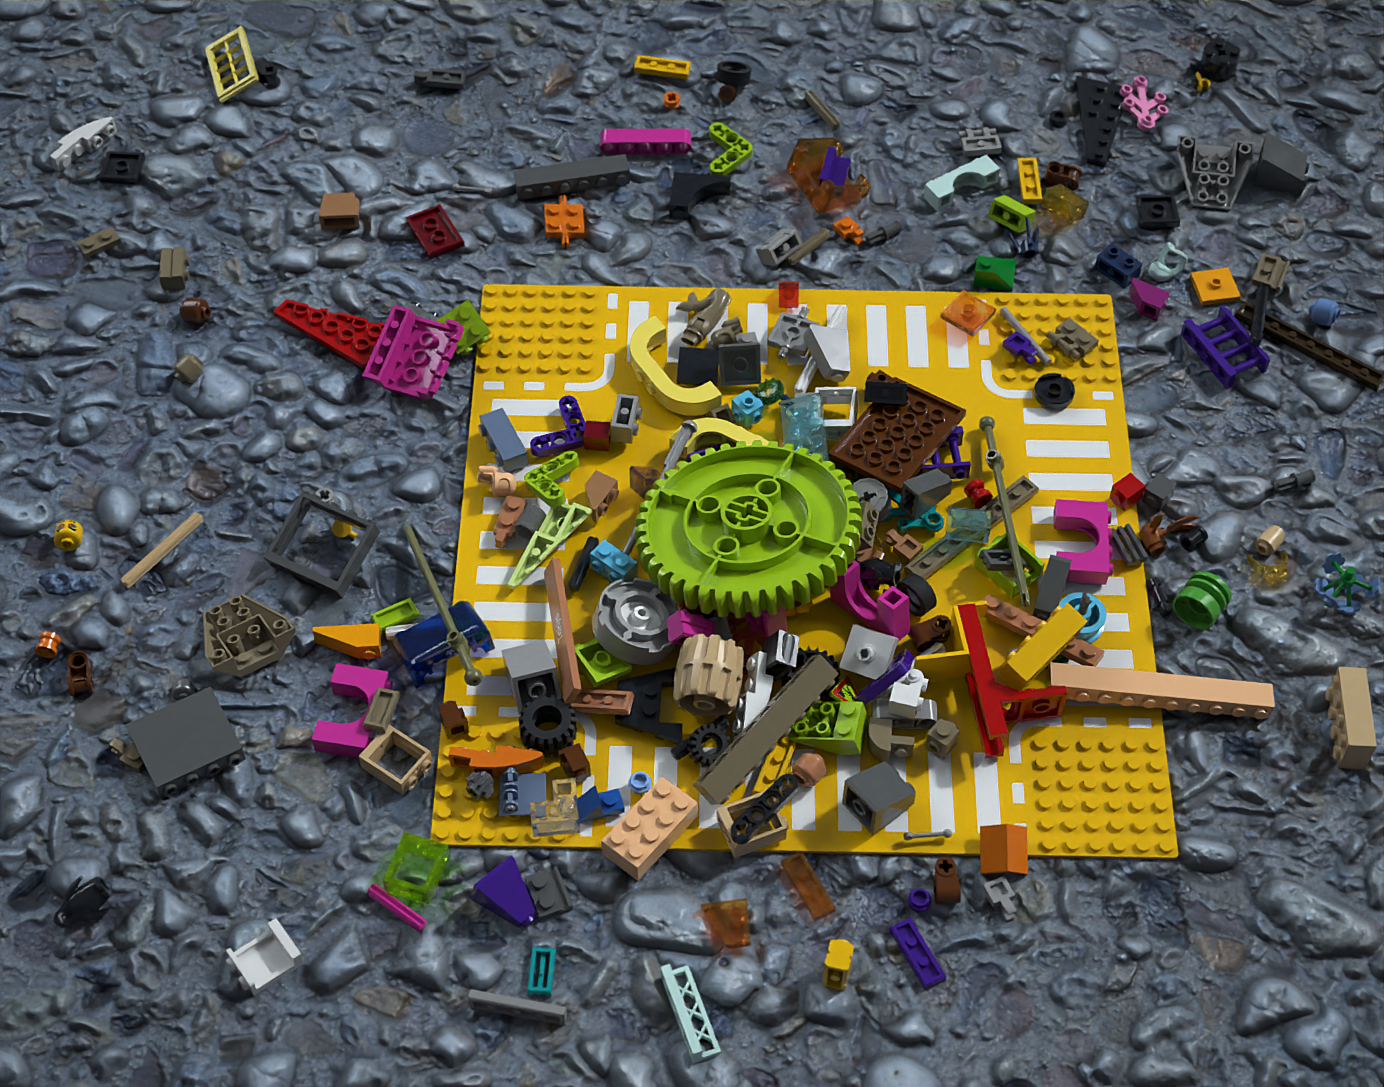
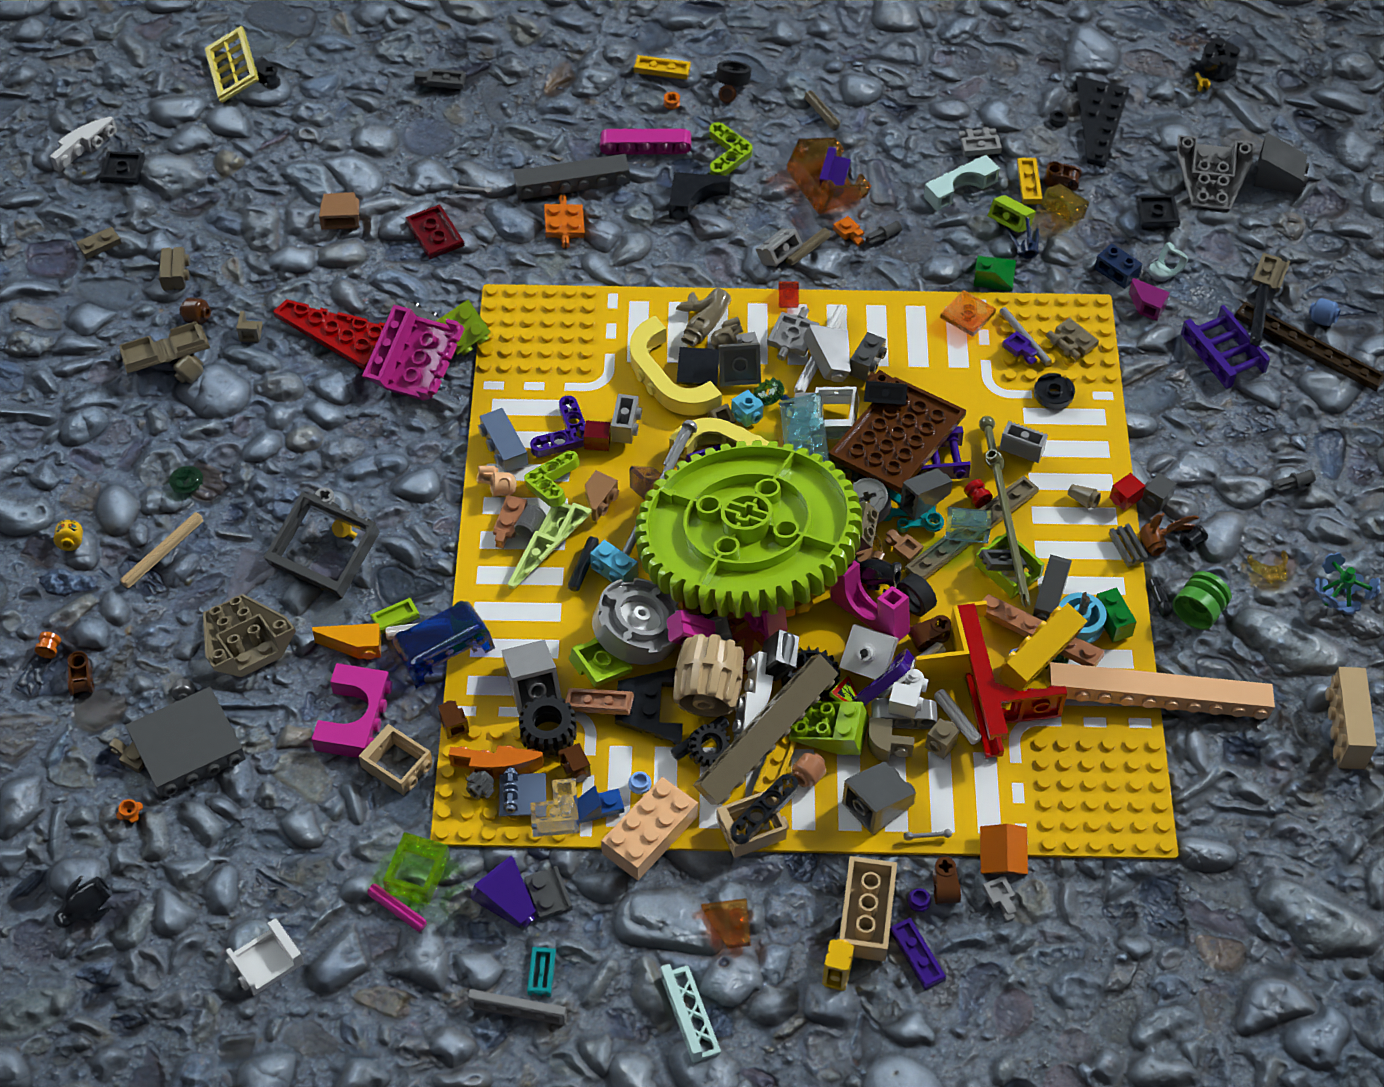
(127, 805): none -> orange plate
(146, 353): none -> dark tan piece
(182, 474): none -> clear green gear
(248, 330): none -> dark tan panel
(381, 710): dark tan tile -> none
(456, 640): olive bar -> none
(562, 631): nougat tile -> none
(808, 886): clear orange tile -> none
(867, 356): none -> dark grey brick
(868, 907): none -> tan brick
(957, 716): none -> white axle
(1023, 442): none -> light grey brick
(1086, 496): none -> dark tan cone
(1092, 519): dark pink arch -> none
(1119, 620): none -> green brick
(1144, 121): bright pink plant -> none
(1215, 286): light orange plate -> none
(1270, 540): tan brick -> none

